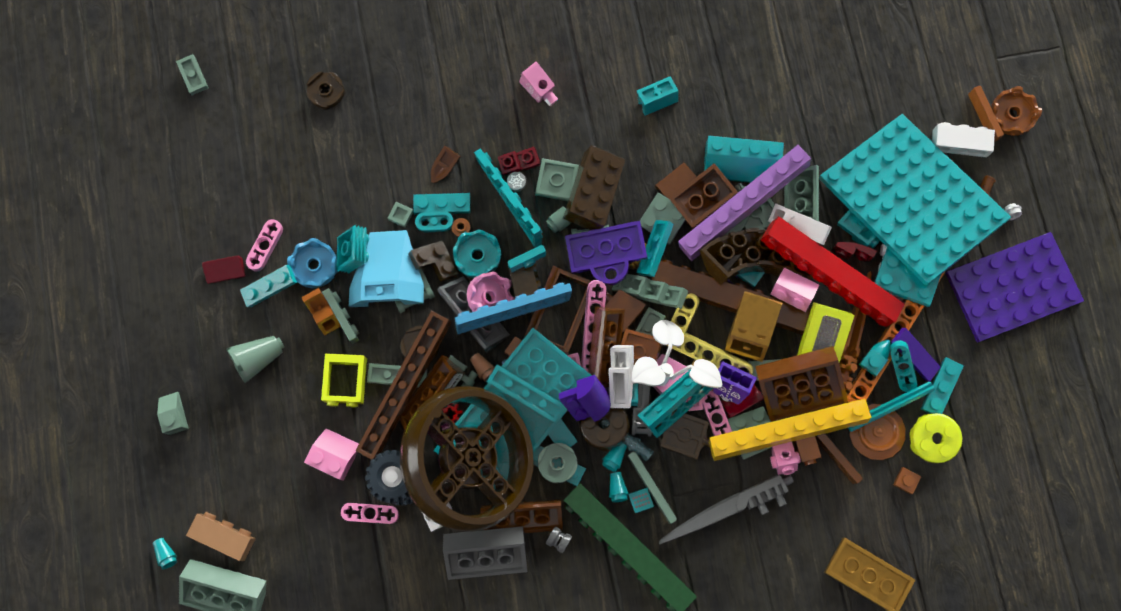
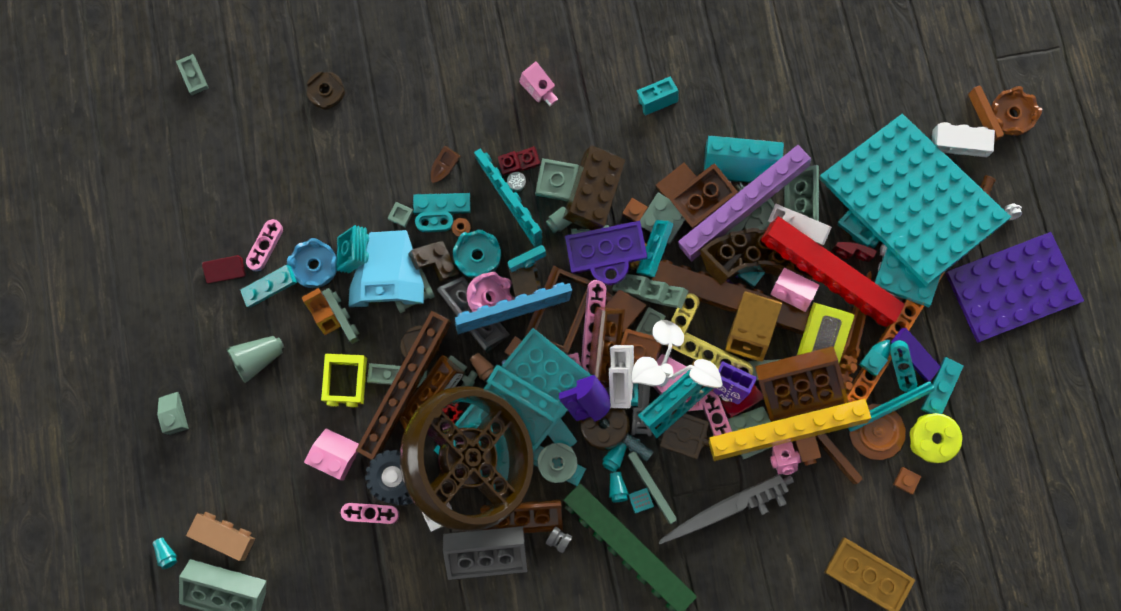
(634, 210): none -> dark orange plate

